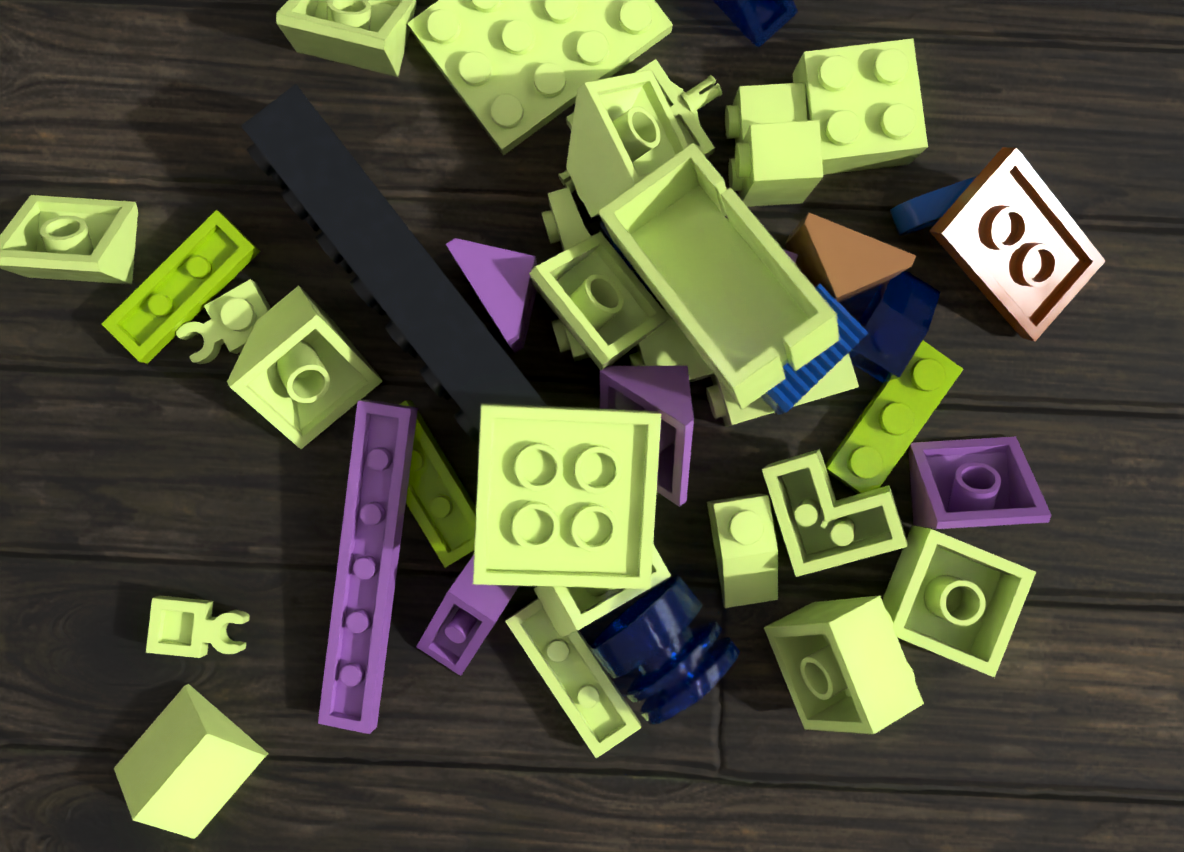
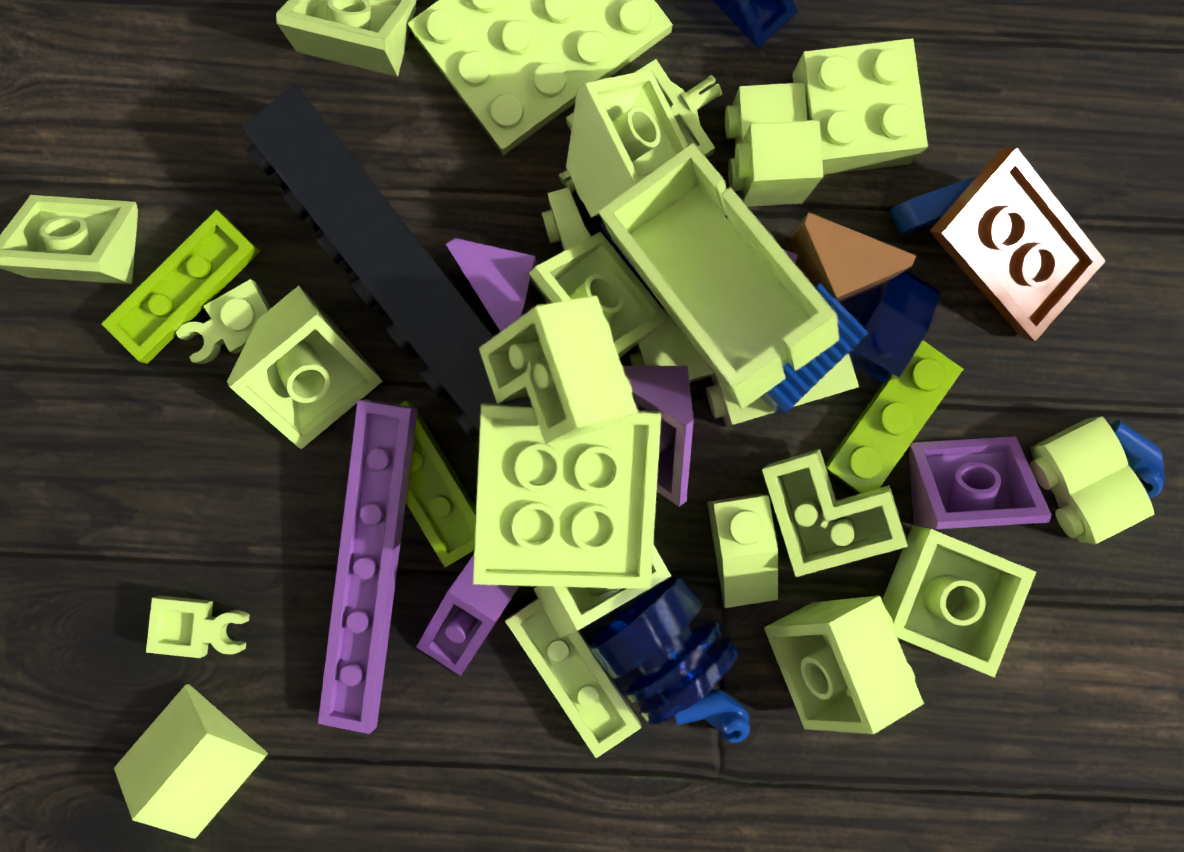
(565, 365): none -> yellowish green brick
(721, 712): none -> blue arm
(1090, 481): none -> yellowish green brick
(1142, 457): none -> blue arm

